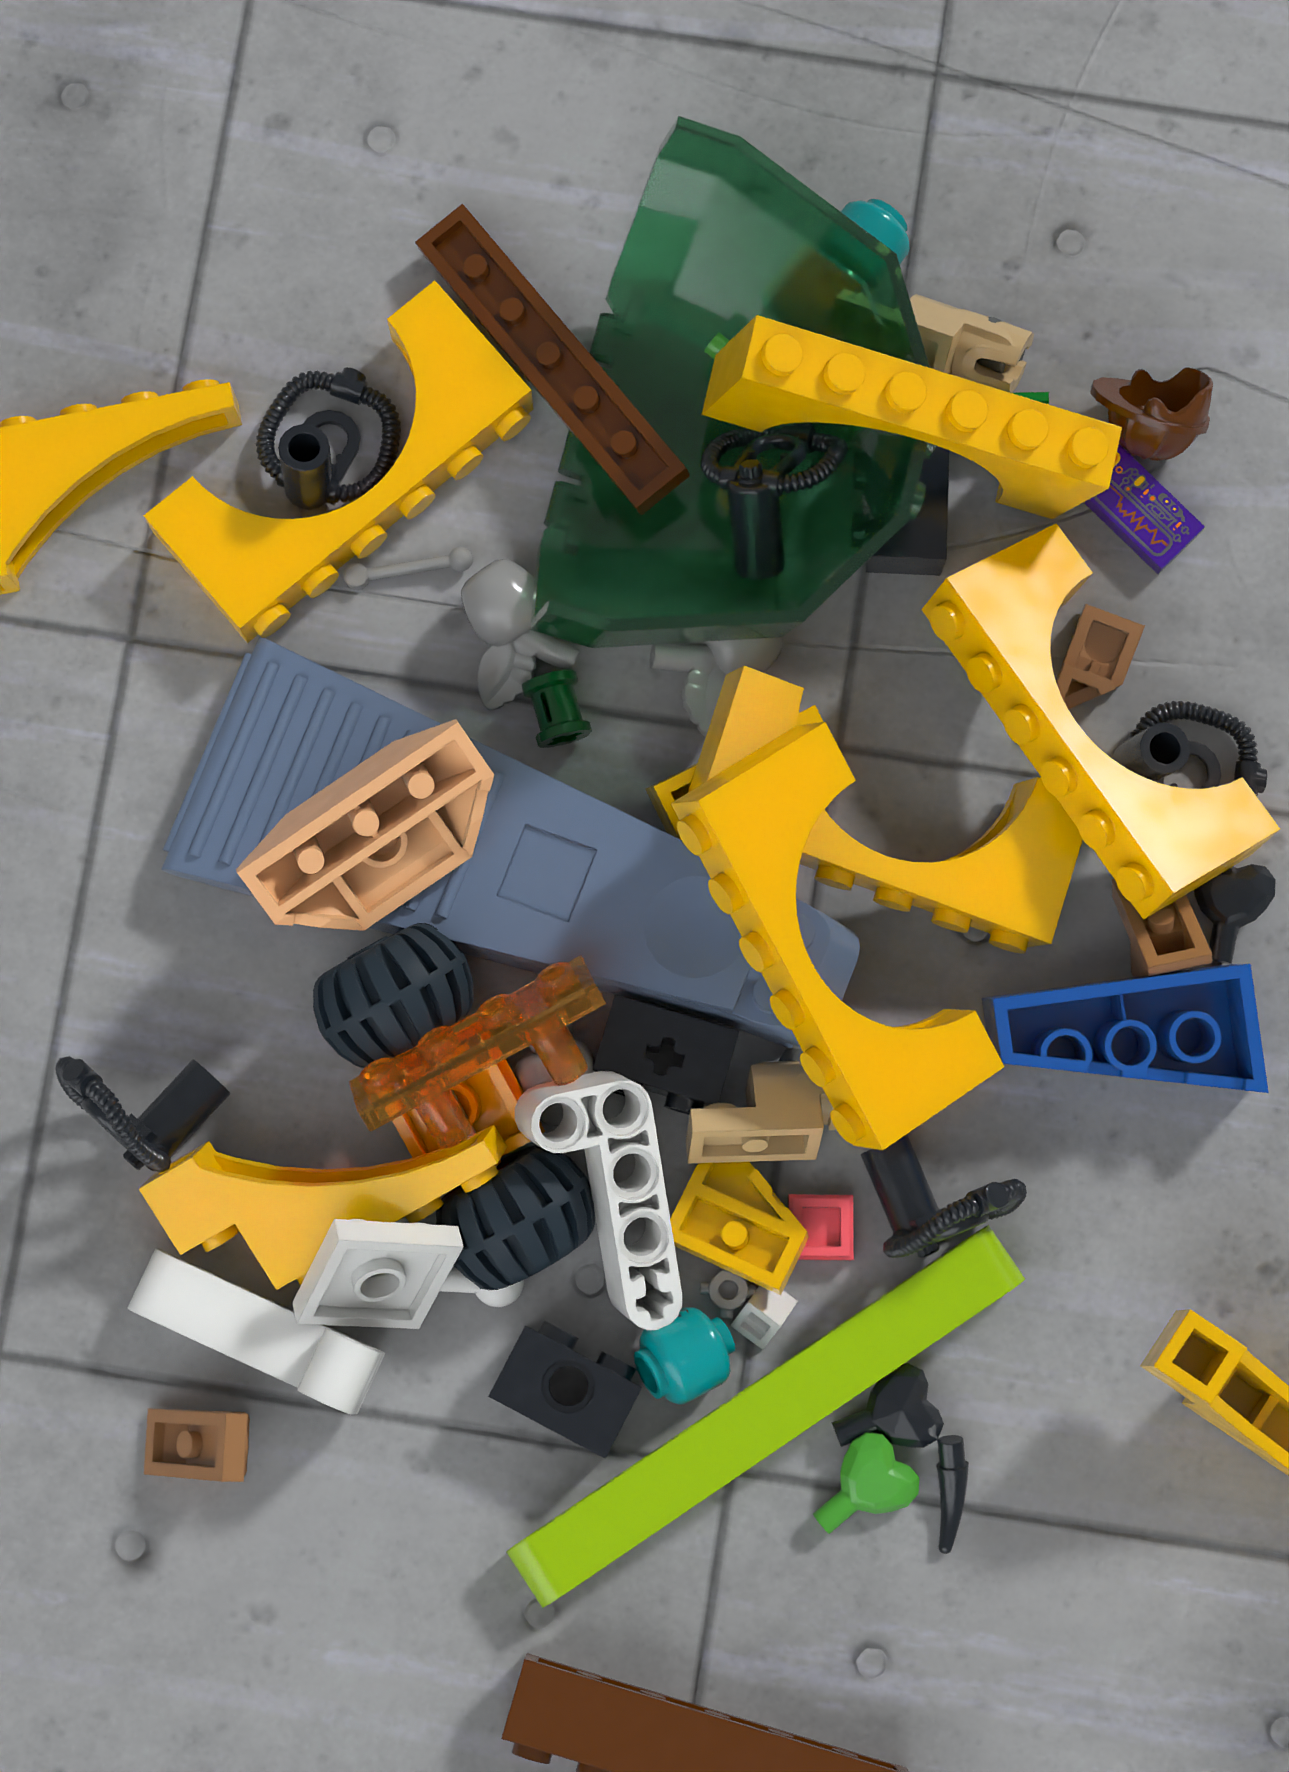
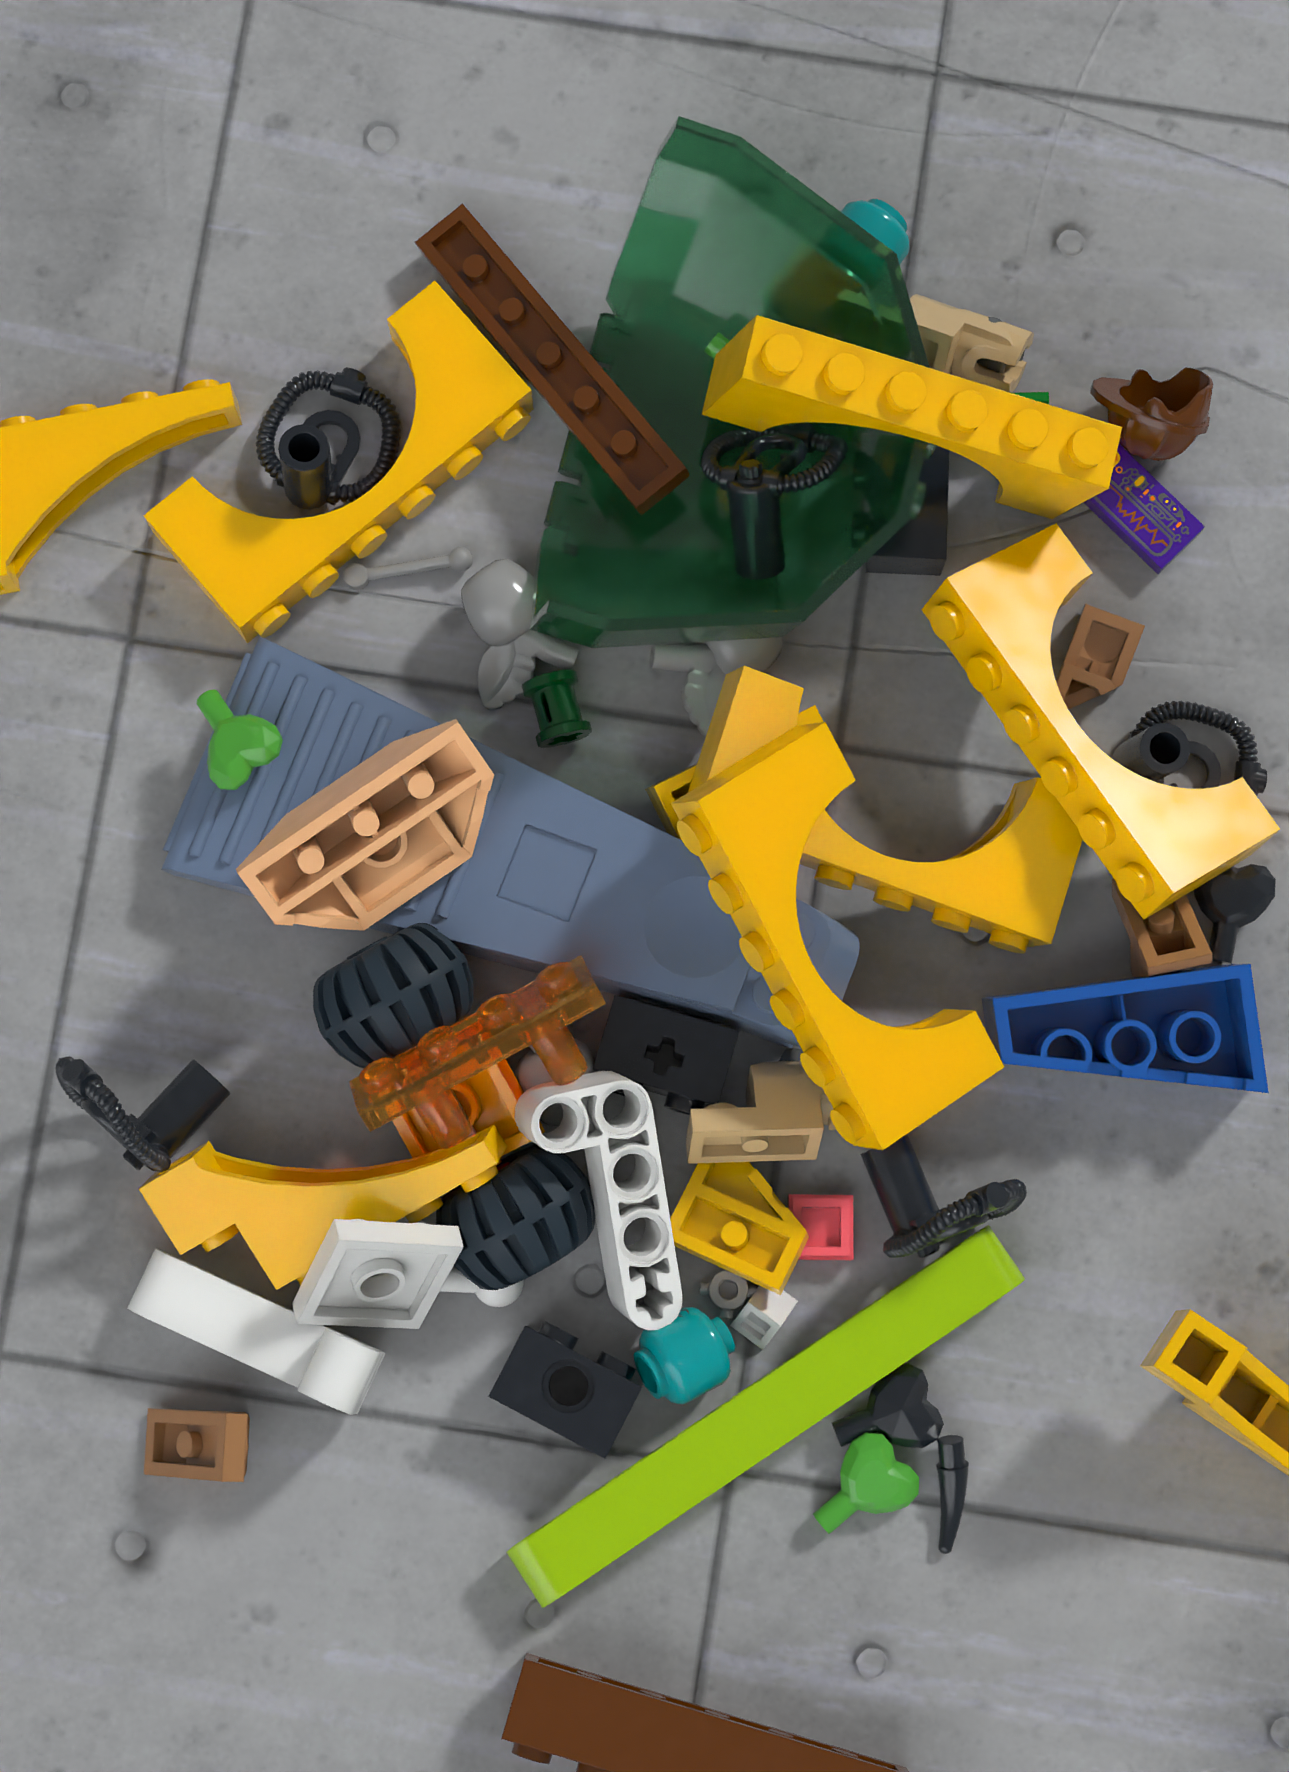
(237, 742): none -> bright green rock

